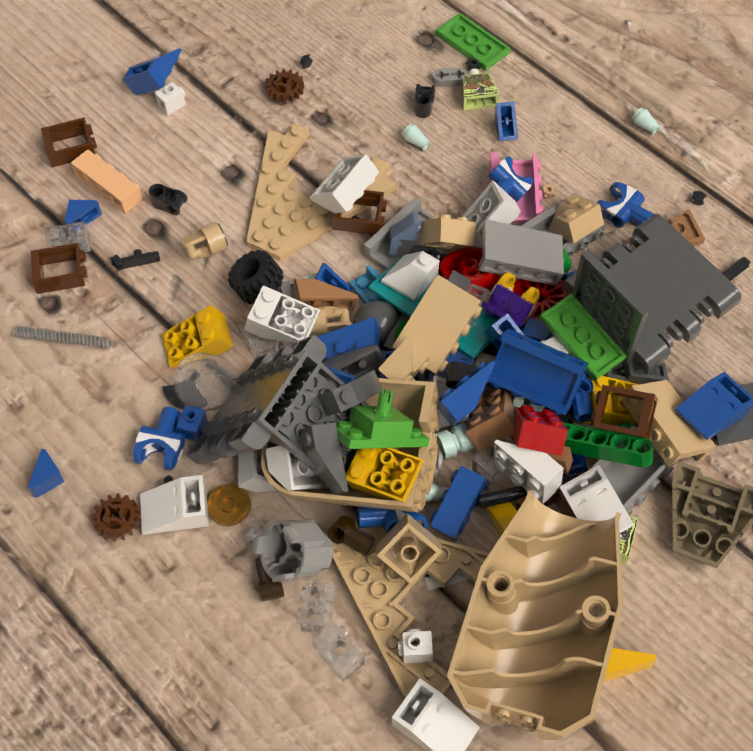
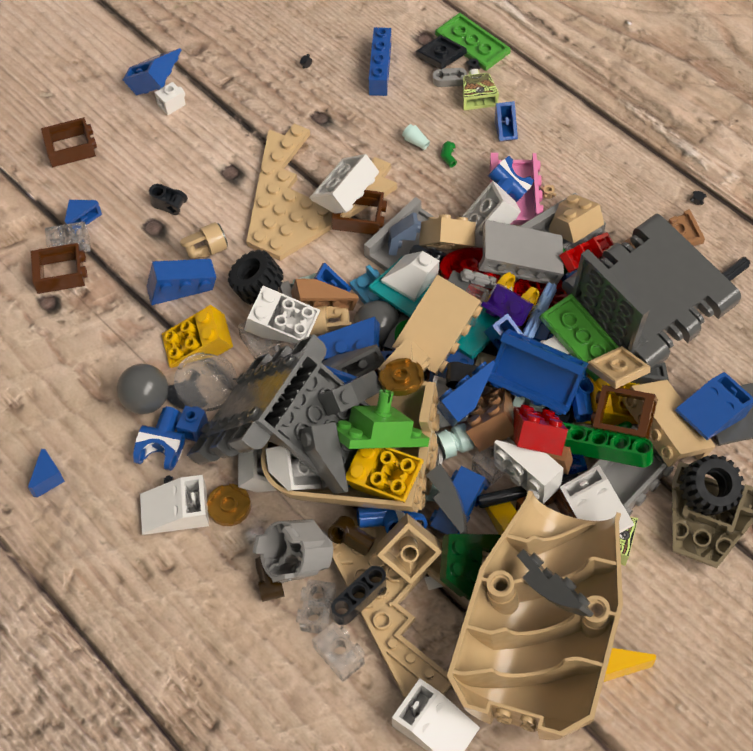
(20, 329): light grey piece -> none
(107, 181): light nougat brick -> none
(111, 525): reddish brown gear -> none
(136, 260): black piece -> none
(142, 389): none -> dark grey piece
(179, 279): none -> blue wedge
(284, 86): reddish brown gear -> none
(357, 605): none -> black beam
(380, 61): none -> blue brick
(402, 376): none -> pearl gold tile
(416, 646): white brick -> none
(424, 100): black piece -> none
(441, 52): none -> black tile
(447, 149): none -> green arm
(448, 498): none -> dark grey slope
(462, 560): none -> dark green wing
(478, 278): none -> light grey axle
(541, 306): none -> light blue axle
(554, 587): none -> dark grey slope
(596, 245): none -> red slope
(618, 367): none -> tan tile
(626, 207): blue connector -> none
(645, 120): light aqua cone -> none
(726, 478): none -> black tyre

